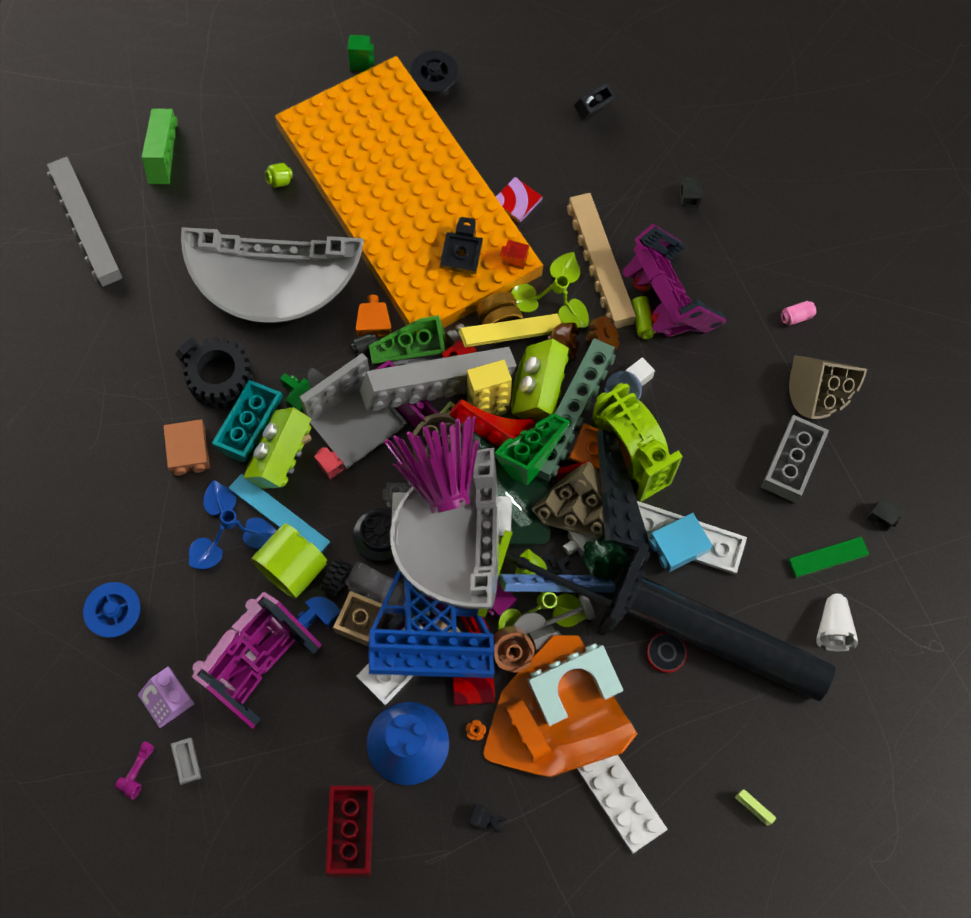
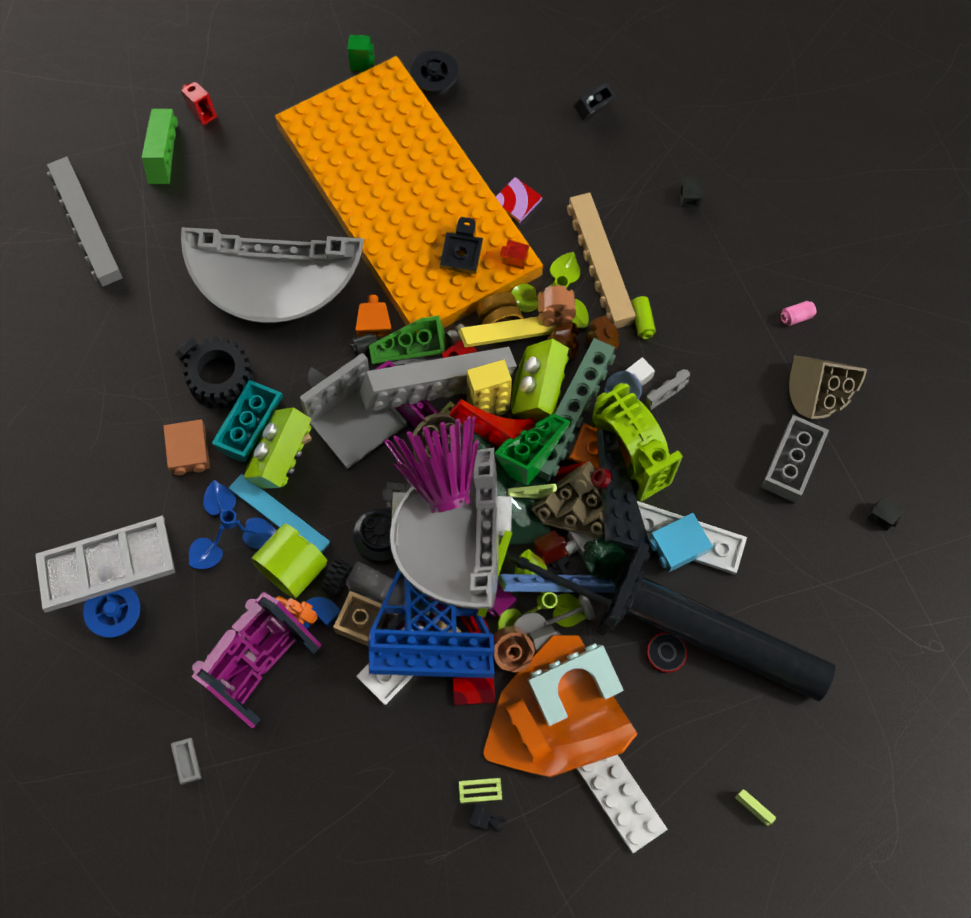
(104, 563): none -> door
(128, 785): magenta brick -> none
(165, 697): lavender slope -> none
(195, 95): none -> red torso
(278, 175): lime head -> none
(296, 388): green brick -> none
(301, 612): none -> orange piece
(329, 462): coral brick -> none
(350, 831): dark red brick -> none
(407, 743): blue cone -> none
(475, 735): orange plate -> none
(480, 790): none -> yellowish green tile
(532, 492): none -> yellowish green tile
(550, 547): none -> clear red brick
(556, 305): none -> nougat brick
(601, 478): none -> dark red tile
(653, 270): magenta container -> none
(667, 389): none -> light grey hinge
(828, 557): green tile -> none
(837, 626): white cone -> none

